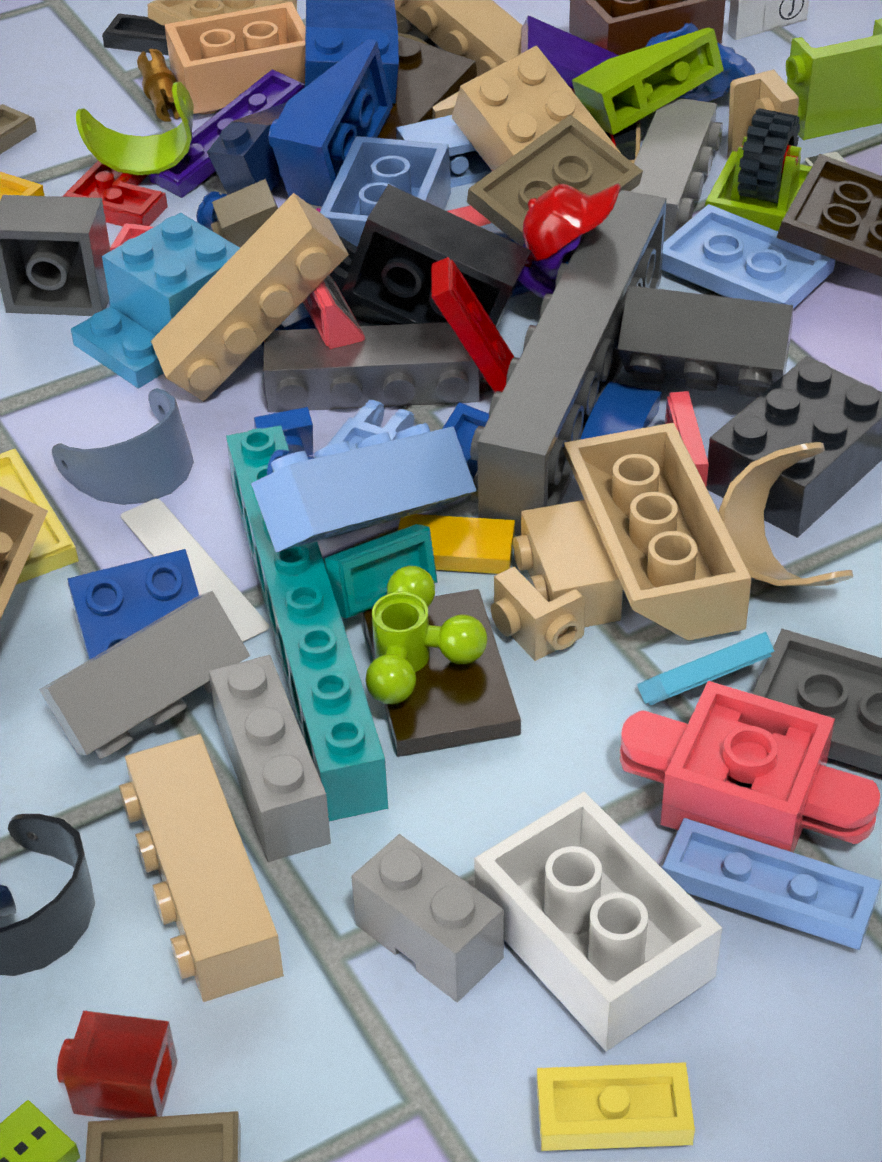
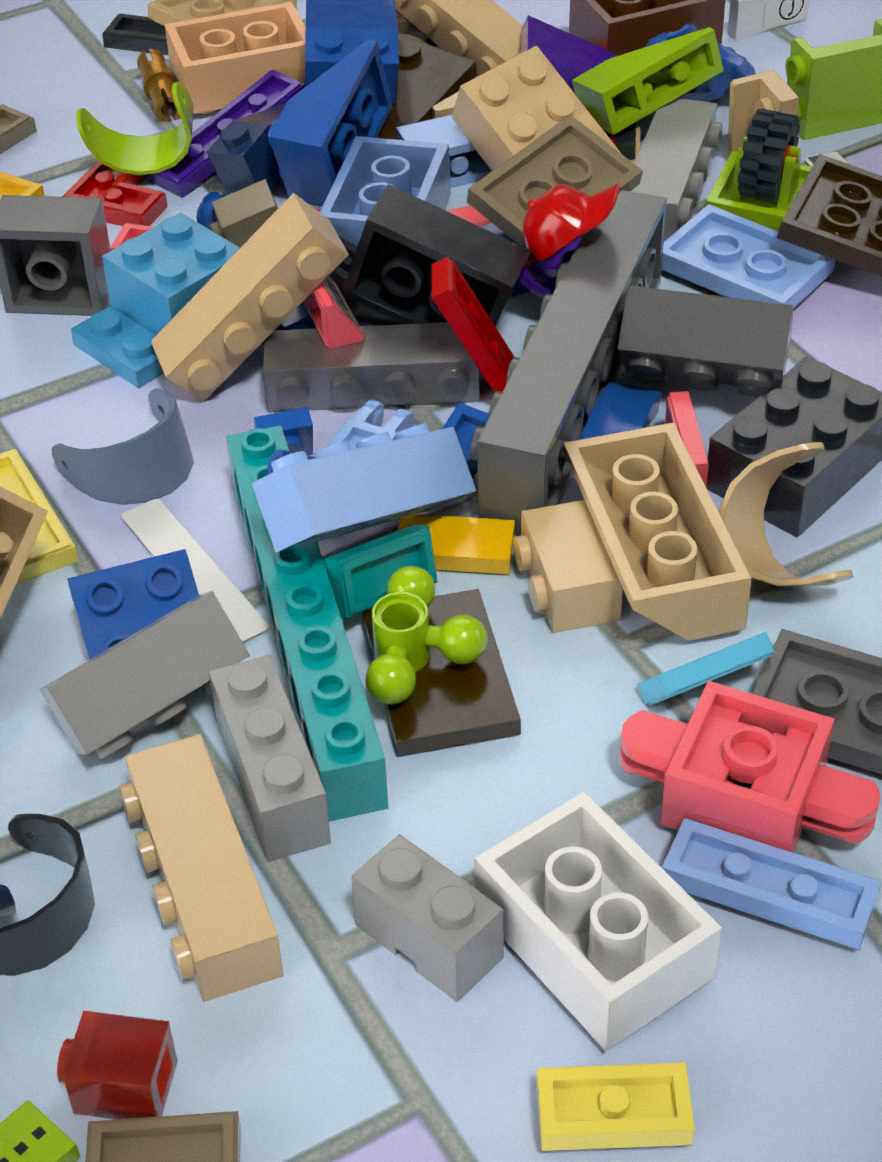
(532, 620): tan bracket -> none

